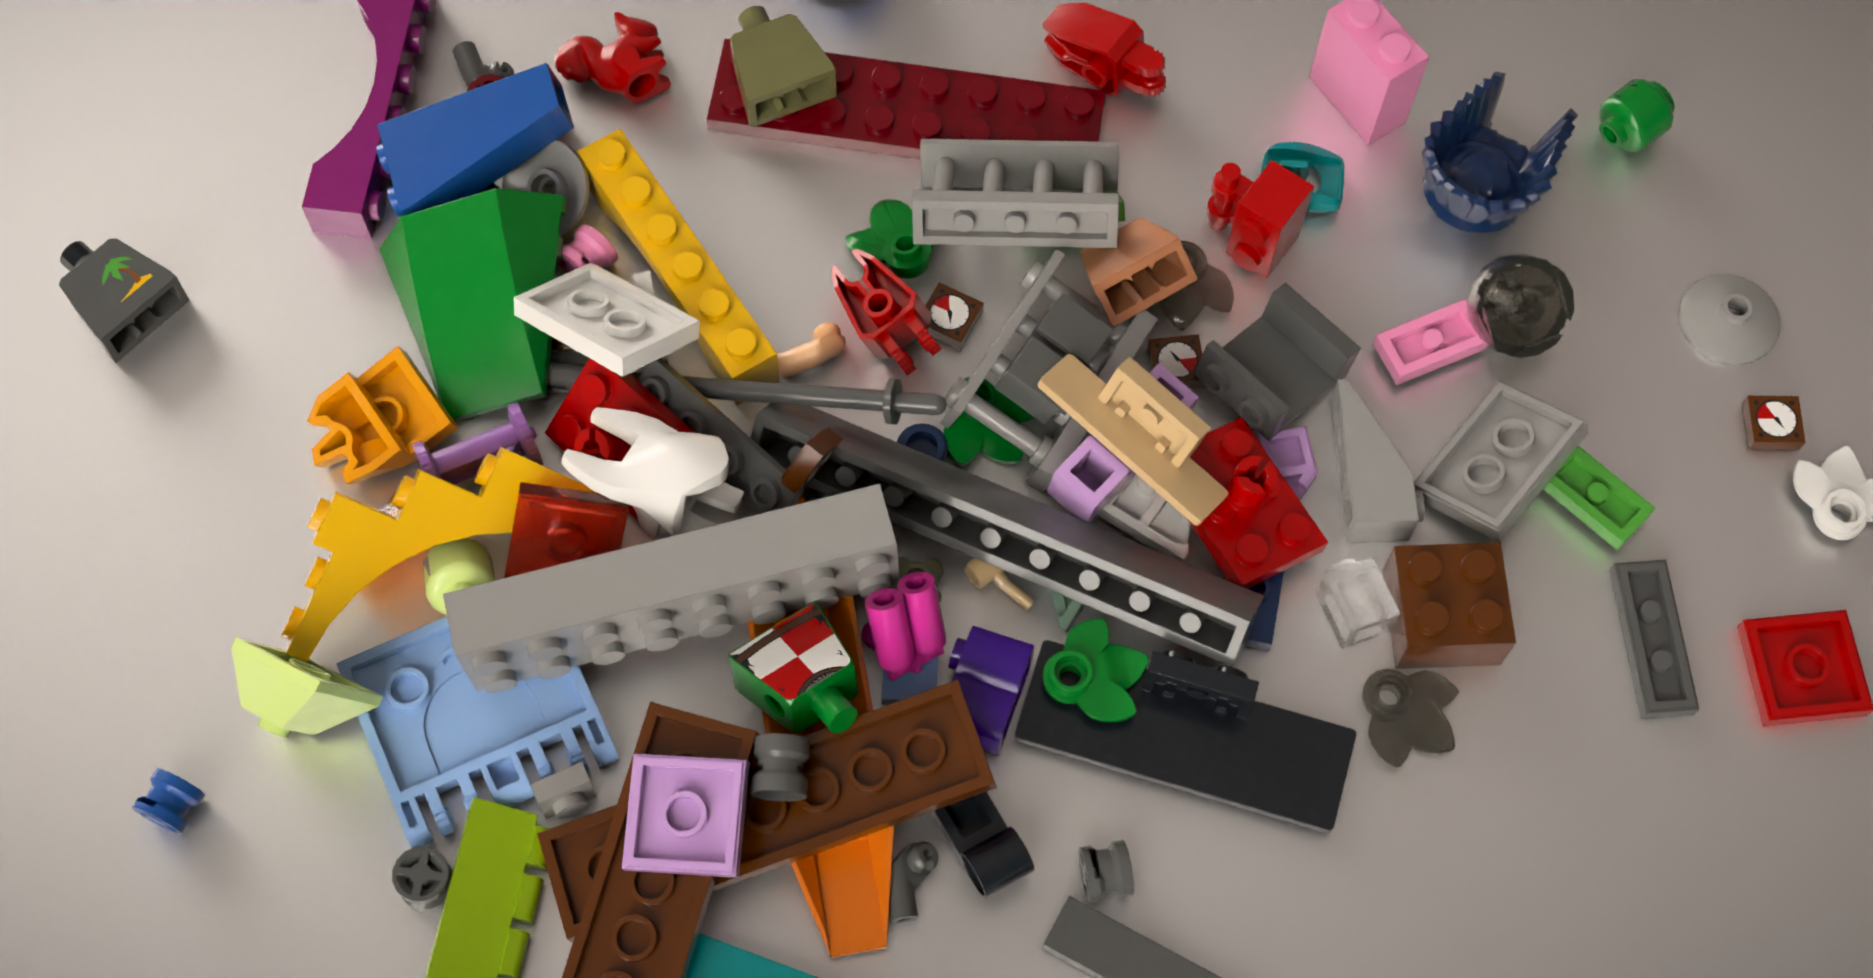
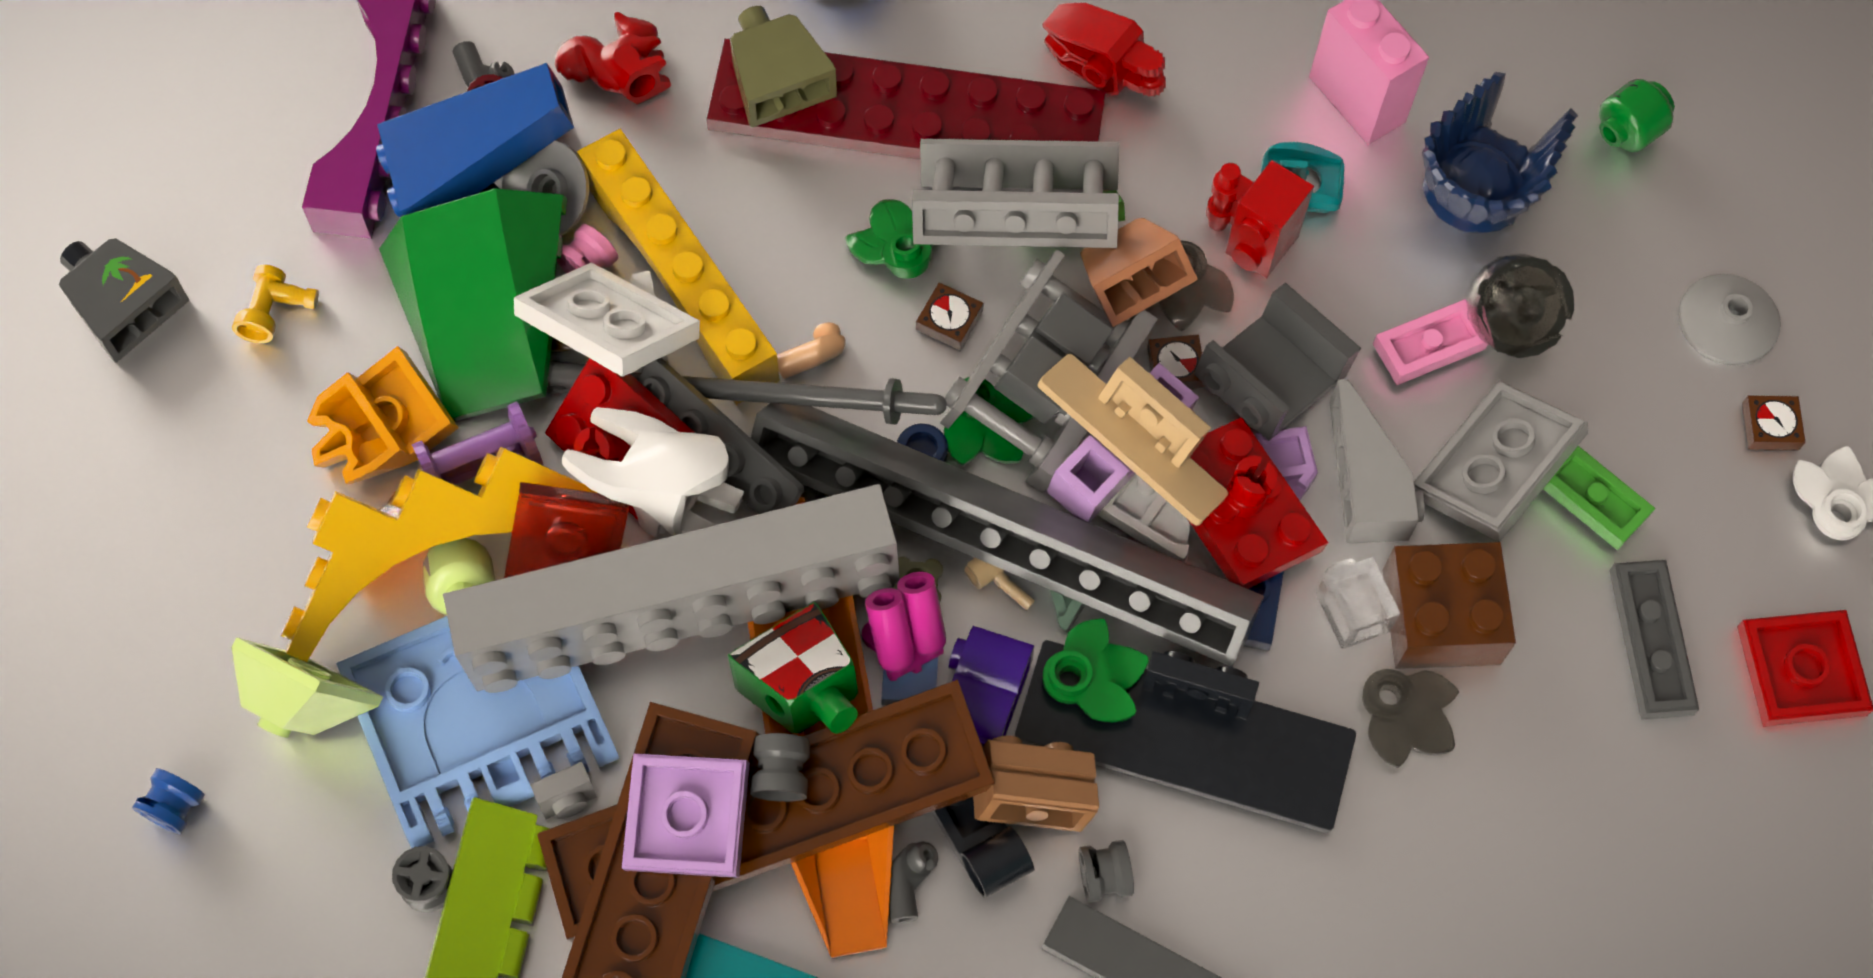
(255, 323): none -> yellow piece
(810, 460): reddish brown tile -> none
(888, 314): red hinge -> none
(1038, 785): none -> medium nougat brick

